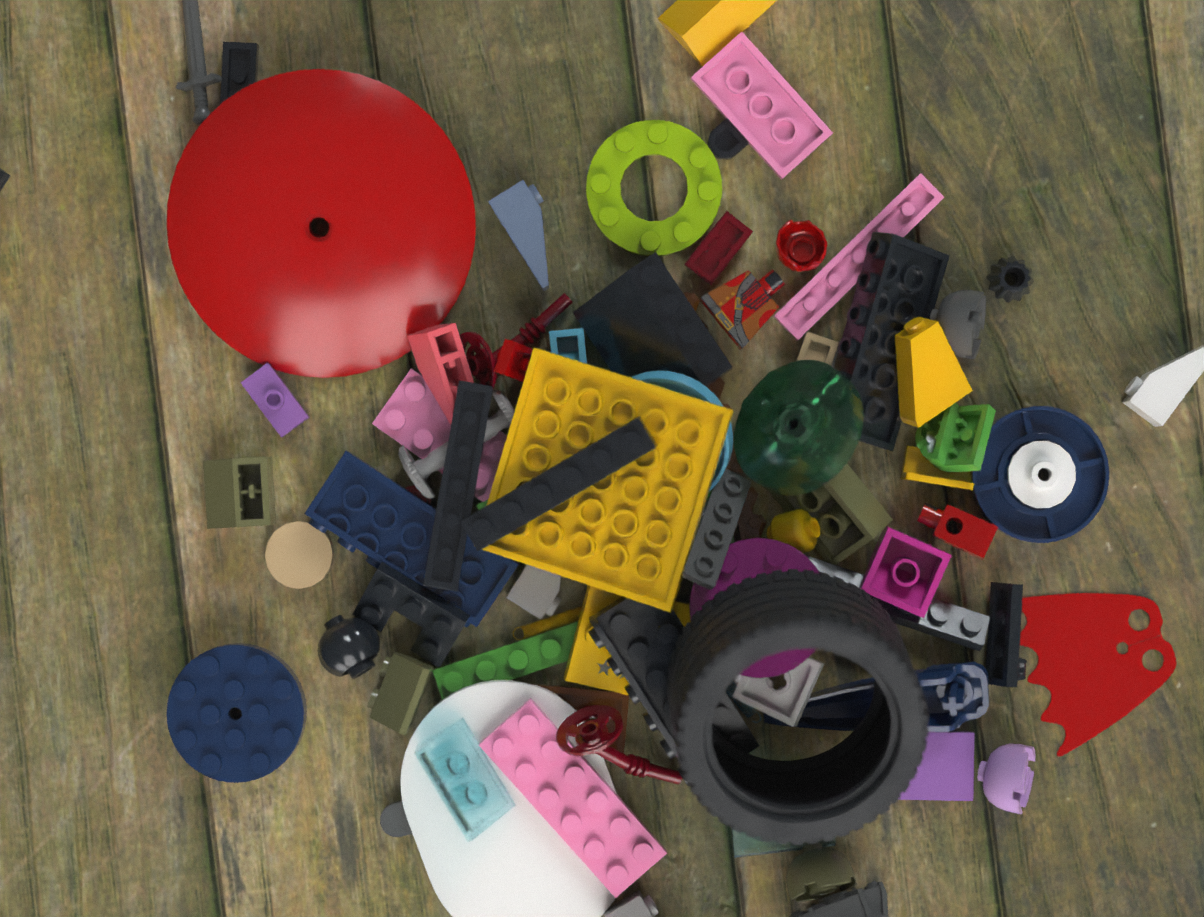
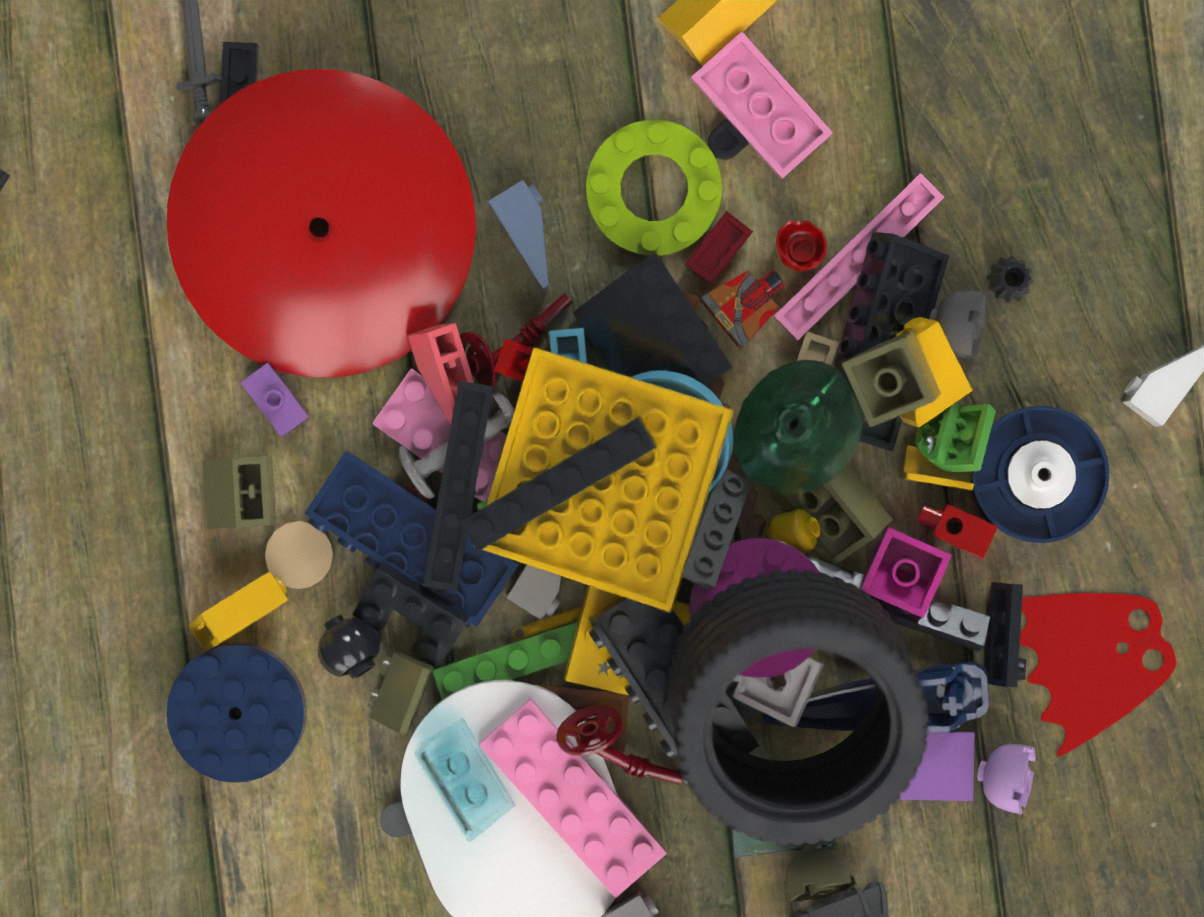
(238, 611): none -> yellow slope
(892, 378): none -> olive slope

